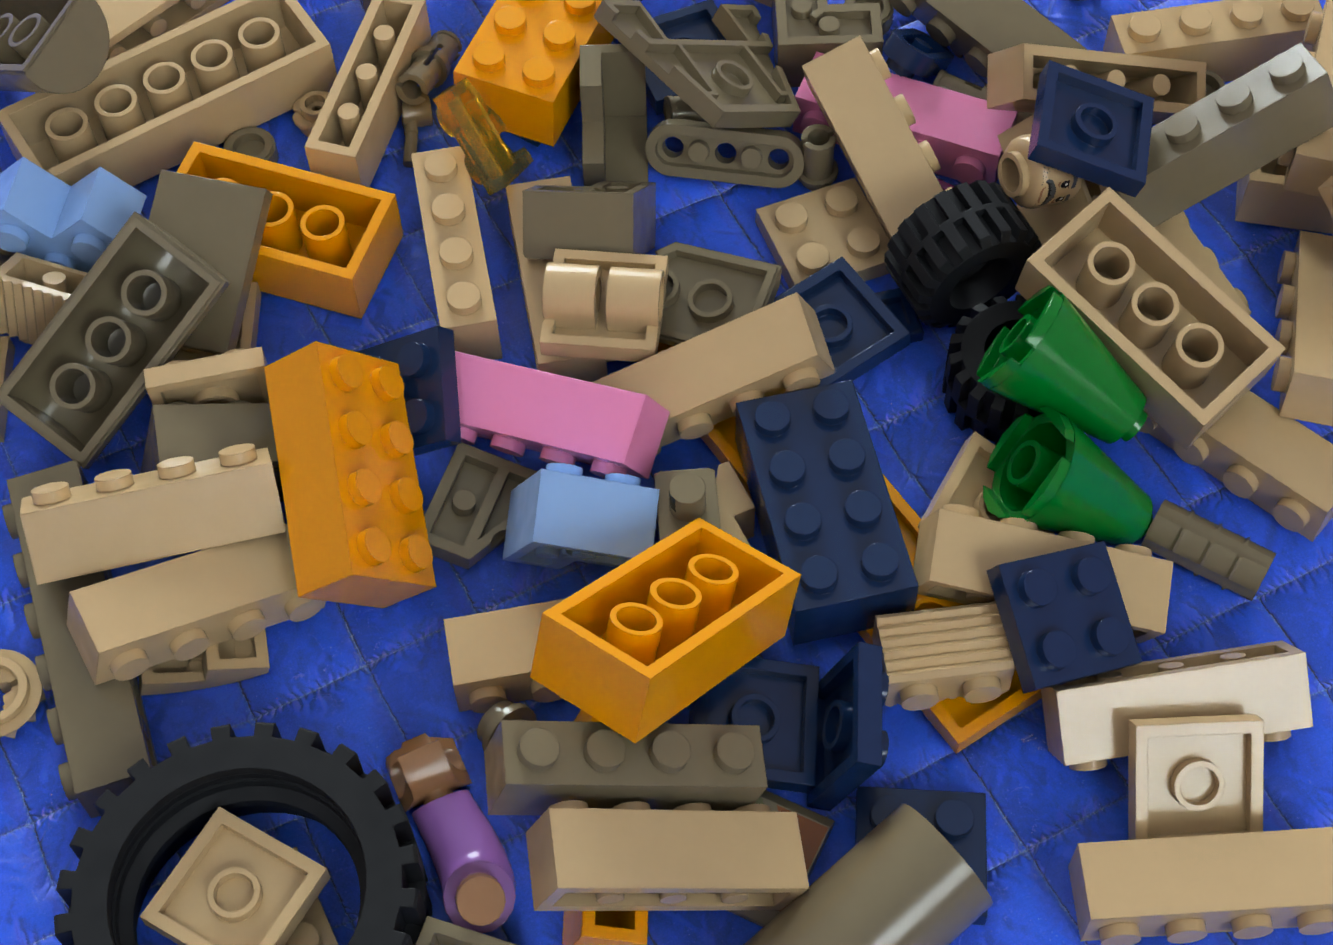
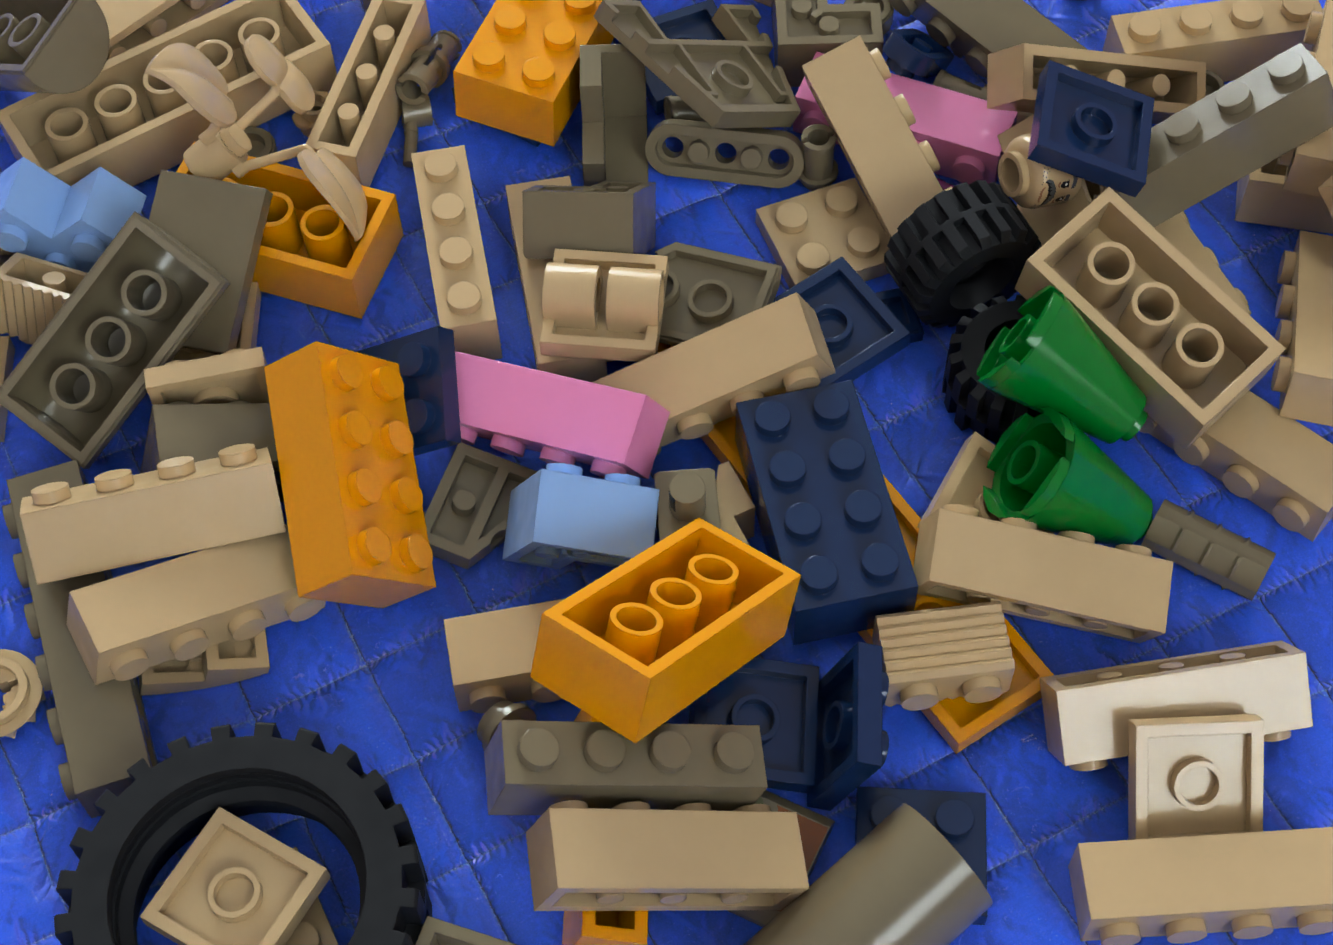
(225, 144): none -> tan plant
(460, 840): piece -> none
(477, 131): clear yellow wing -> none
(1063, 616): dark blue plate -> none

